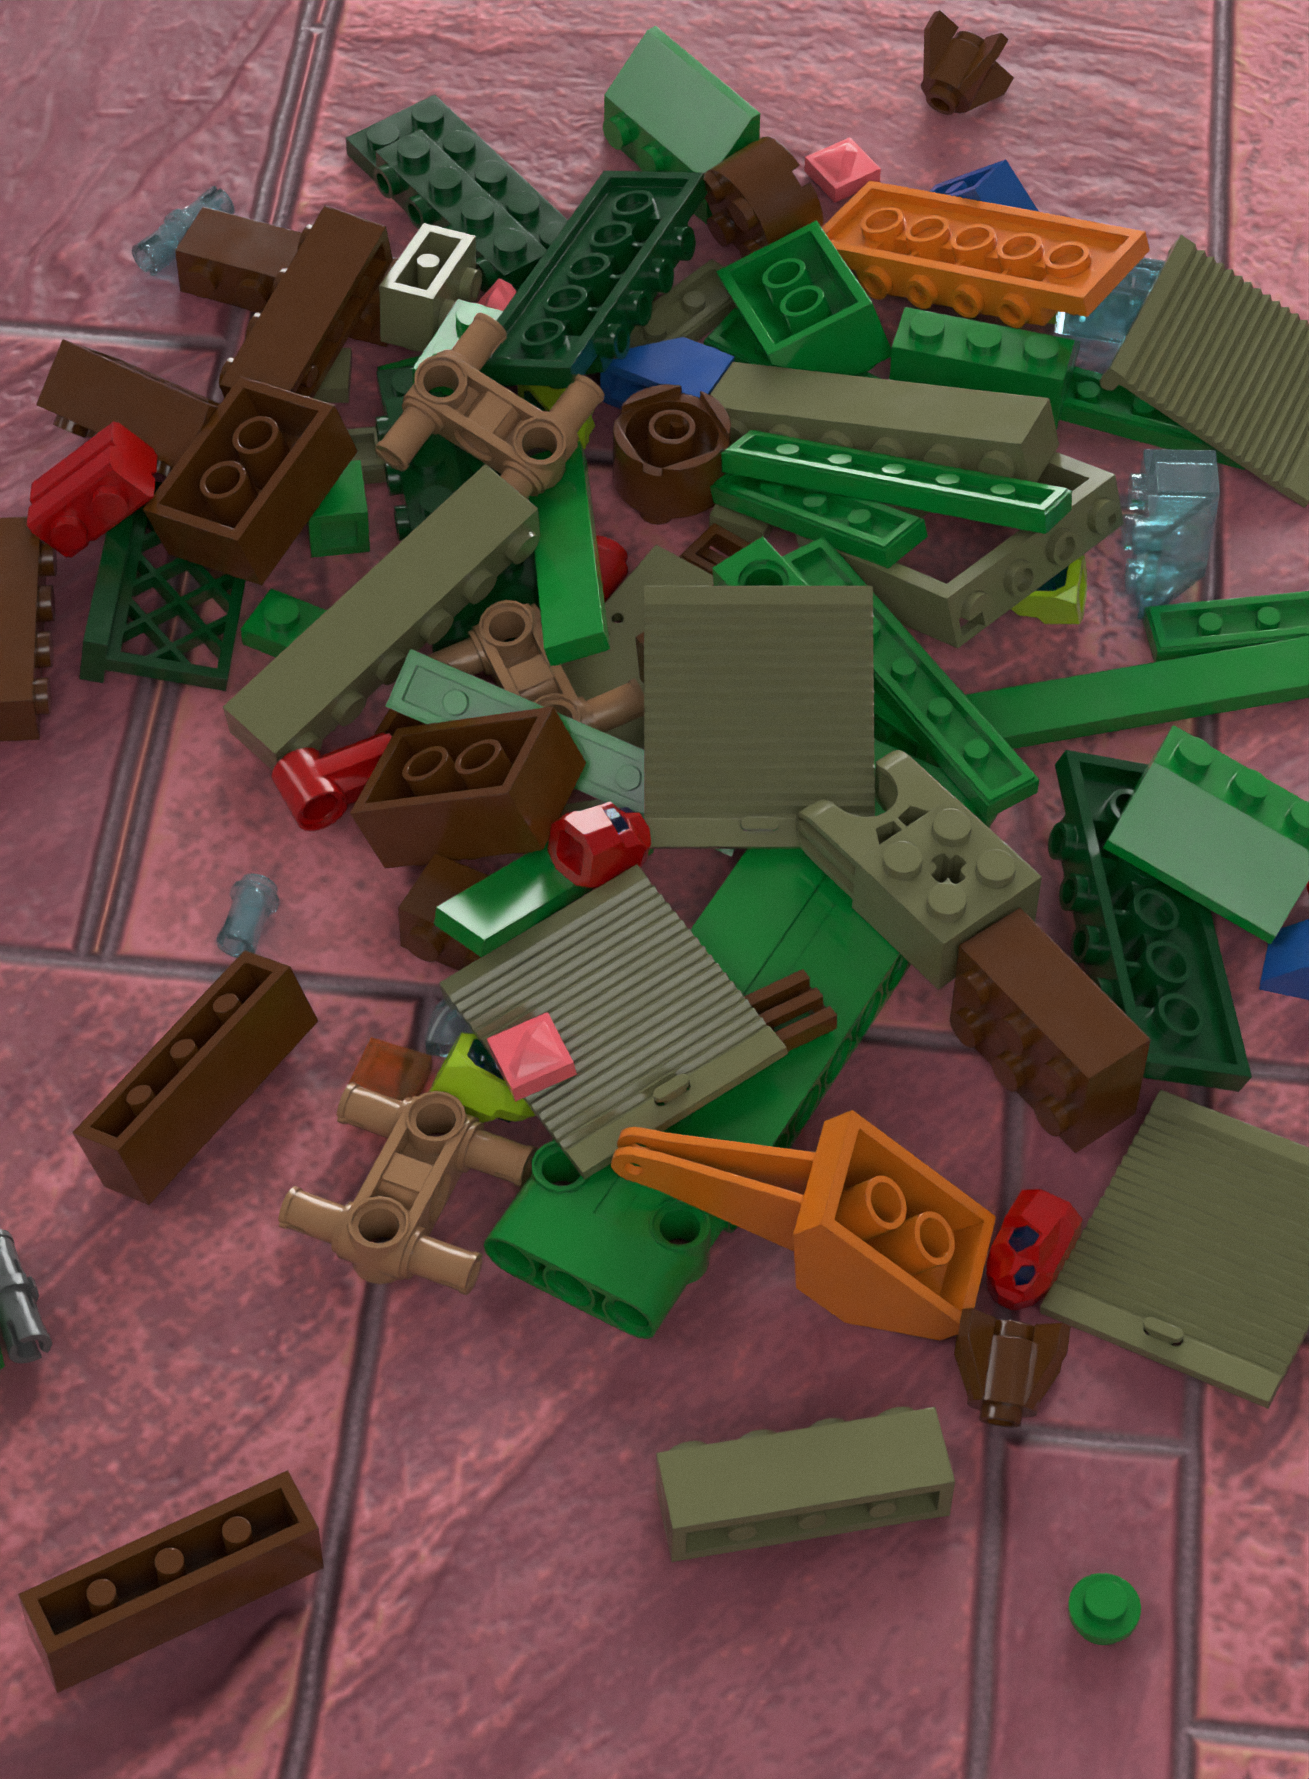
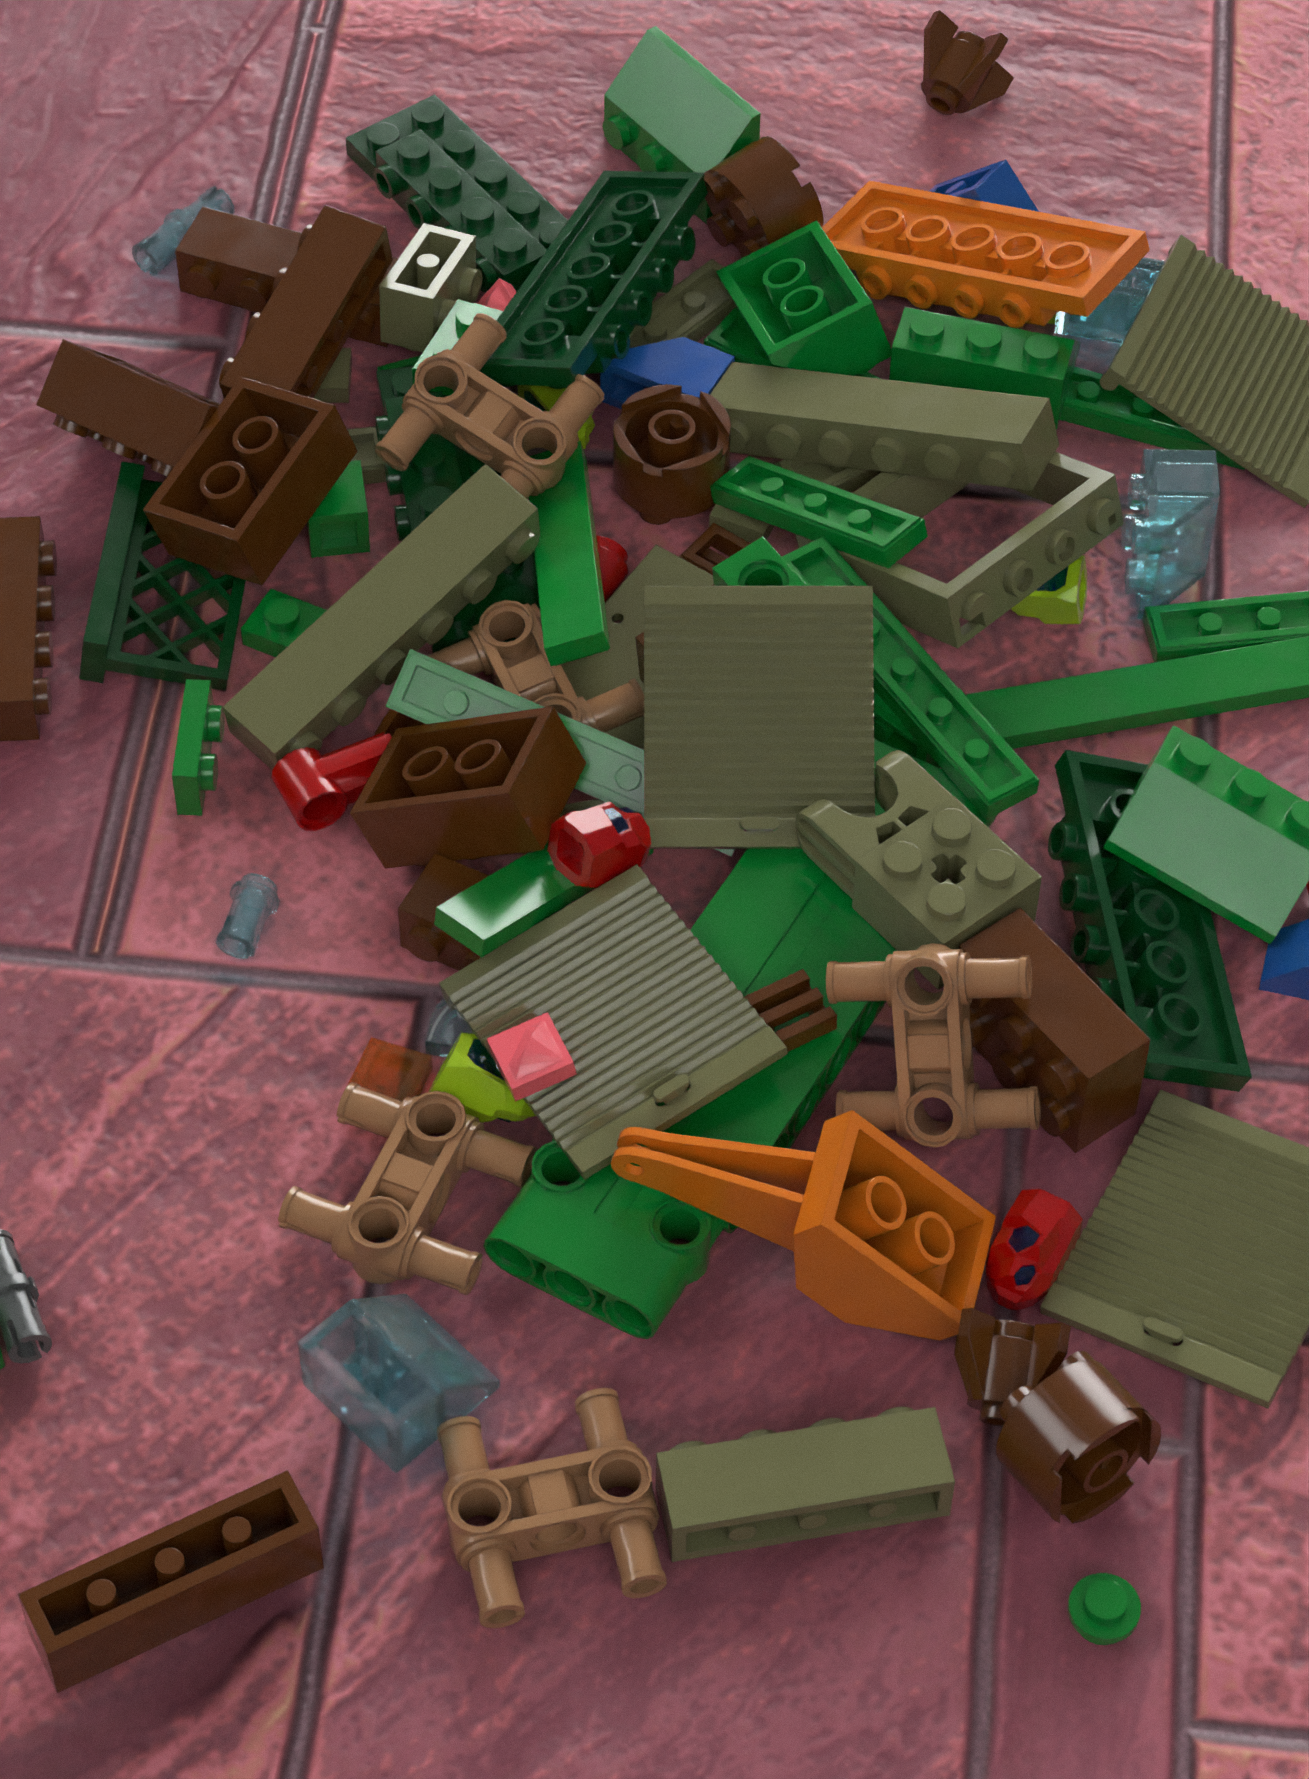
(92, 490): red brick -> none
(194, 764): none -> green plate
(196, 1077): reddish brown brick -> none
(392, 1374): none -> clear light blue slope
(550, 1507): none -> medium nougat piece
(841, 169): coral tile -> none
(898, 481): green tile -> none
(935, 1042): none -> medium nougat piece
(1075, 1439): none -> reddish brown brick

